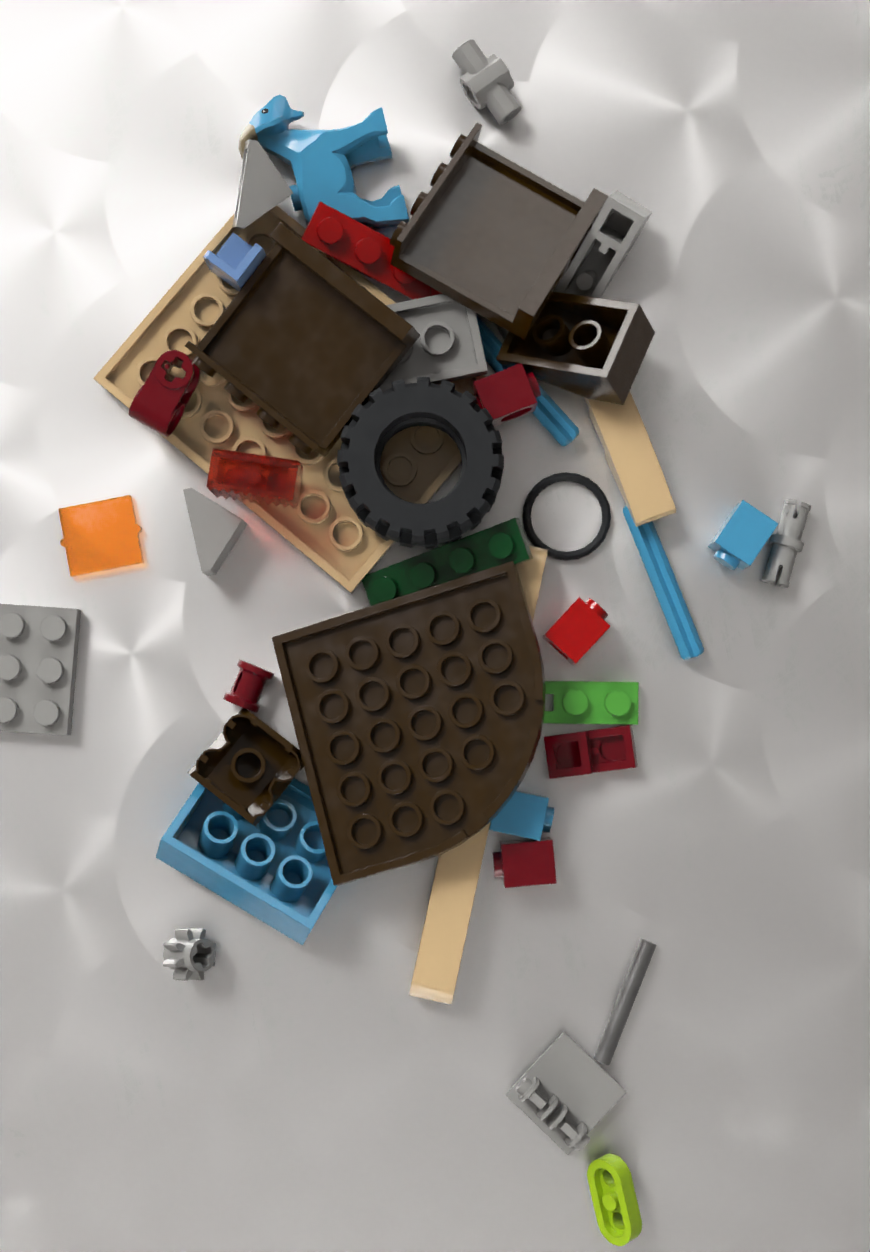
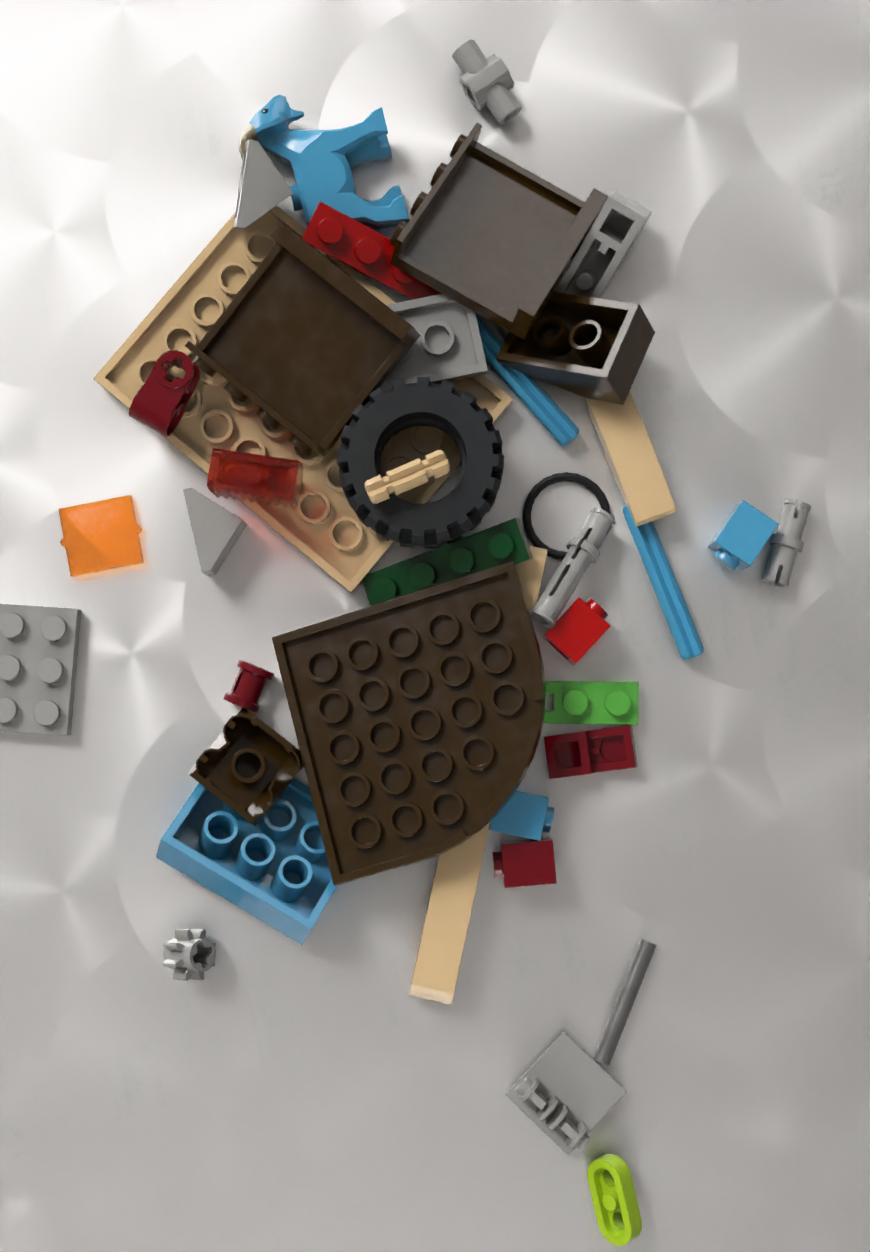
(235, 261): medium blue panel -> none
(407, 476): none -> tan axle
(507, 394): dark red brick -> none
(581, 552): none -> light grey pin

